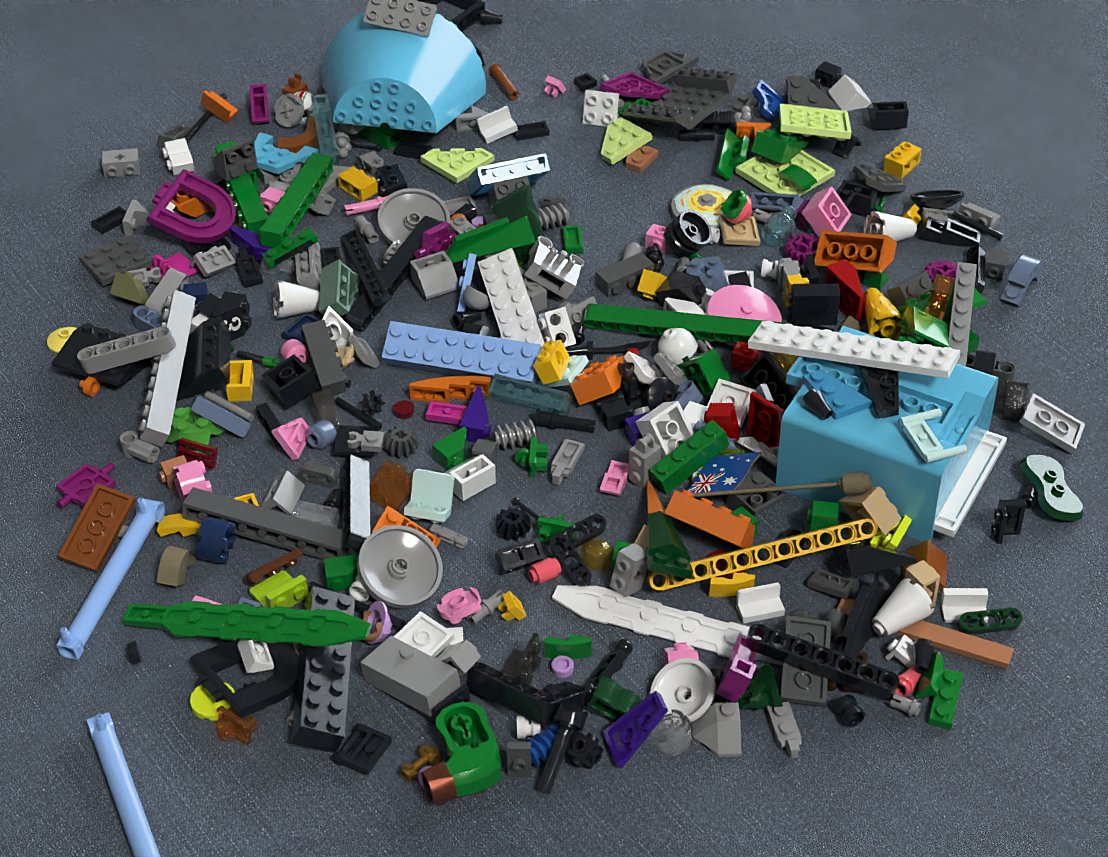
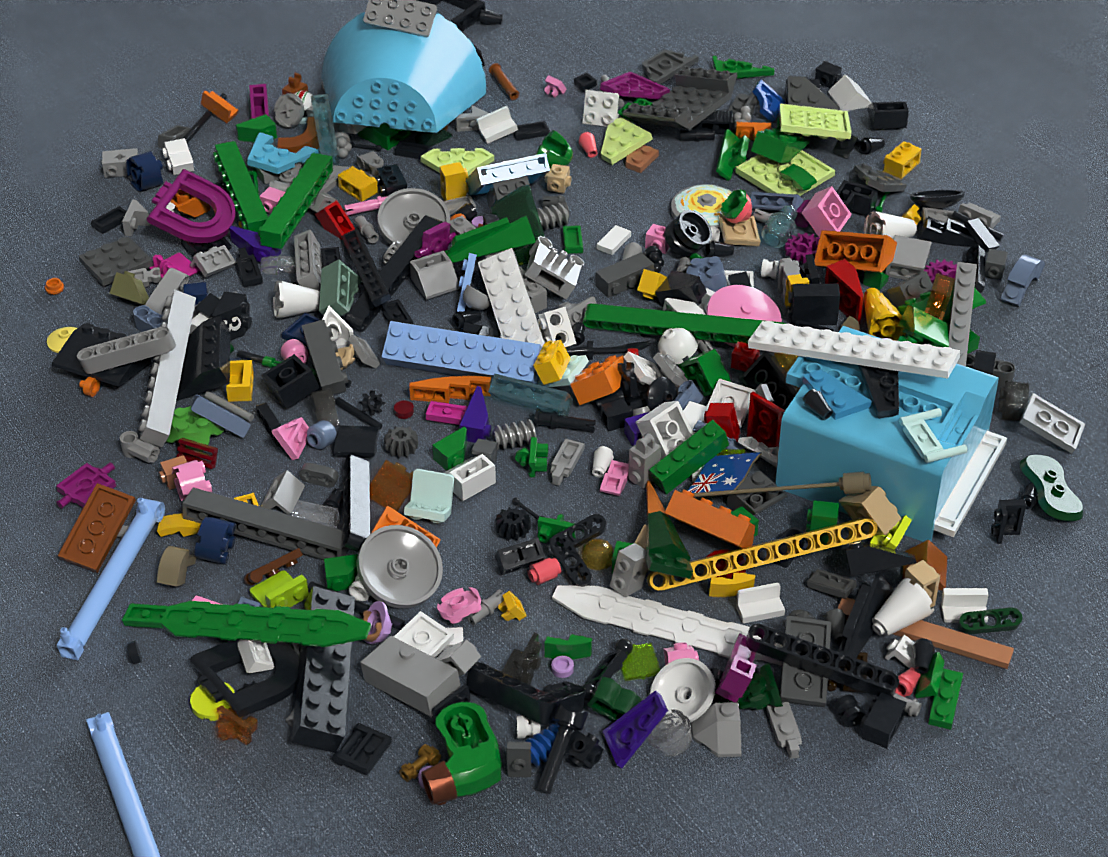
(54, 286): none -> orange plate
(144, 171): none -> dark blue brick
(236, 160): dark grey slope -> none
(250, 129): none -> green slope
(290, 247): green plate -> none
(335, 220): none -> red slope
(369, 441): light grey plate -> none
(396, 312): none -> black plate
(431, 139): none -> clear green slope
(449, 535): light grey axle -> none
(453, 181): none -> yellow brick
(556, 149): none -> green hair
(558, 178): none -> tan brick
(588, 144): none -> coral cone
(601, 461): none -> white cone
(613, 240): none -> white tile
(641, 663): none -> clear neon green piece
(719, 249): none -> black cone
(742, 68): none -> green wing
(869, 145): none -> black cone
(883, 720): none -> black brick
(909, 257): none -> light grey panel
(981, 234): none -> tile

